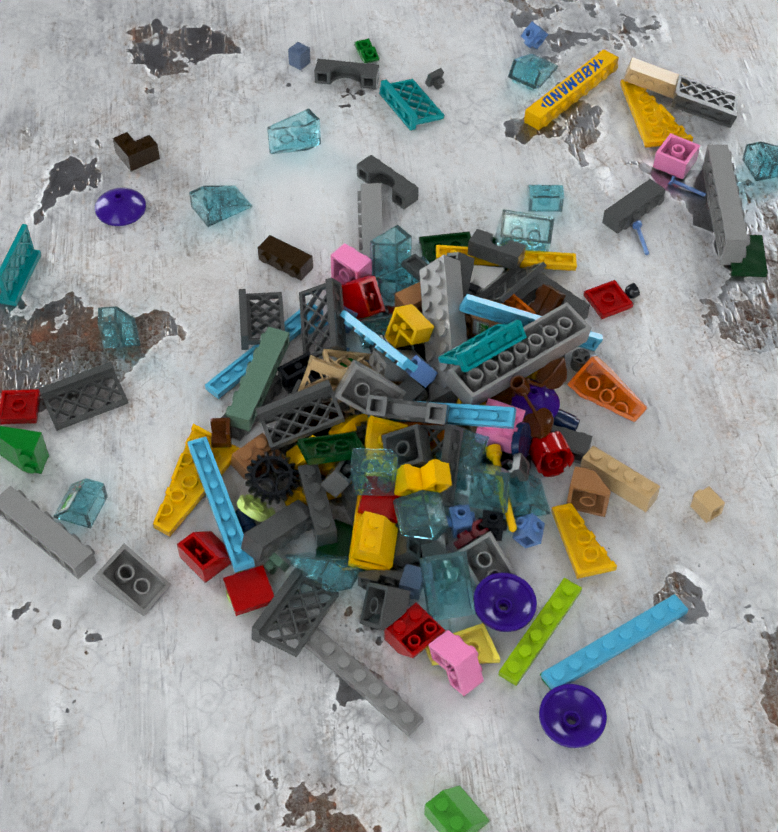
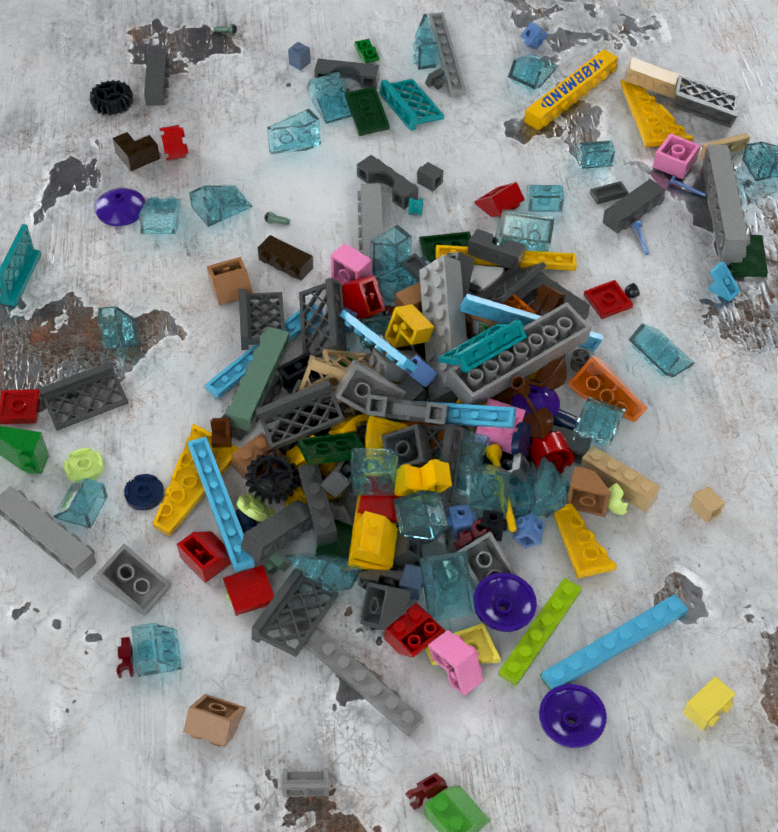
(84, 464): none -> yellowish green tile
(111, 97): none -> black gear
(125, 653): none -> dark red plate
(144, 492): none -> dark blue tile
(155, 649): none -> clear light blue slope
(157, 78): none -> dark grey brick
(160, 216): none -> clear light blue slope
(173, 142): none -> red brick
(213, 719): none -> medium nougat slope
(227, 279): none -> medium nougat slope
(231, 28): none -> sand green piece
(270, 217): none -> sand green piece
(305, 783): none -> light grey hinge
(328, 97): none -> clear light blue slope
(367, 111): none -> dark green tile
(415, 206): none -> teal wheel
(425, 45): none -> clear light blue slope
(426, 788): none -> dark red plate
(430, 176): none -> dark grey brick
(447, 55): none -> light grey plate
(503, 197): none -> red slope
(550, 489): none -> clear light blue slope
(595, 154): none -> clear light blue slope
(599, 421): none -> clear light blue slope
(608, 192): none -> dark grey tile
(615, 502): none -> yellowish green hair
(660, 351): none -> clear light blue slope
(709, 704): none -> light yellow brick
(724, 283): none -> medium azure slope
(735, 144): none -> tan plate

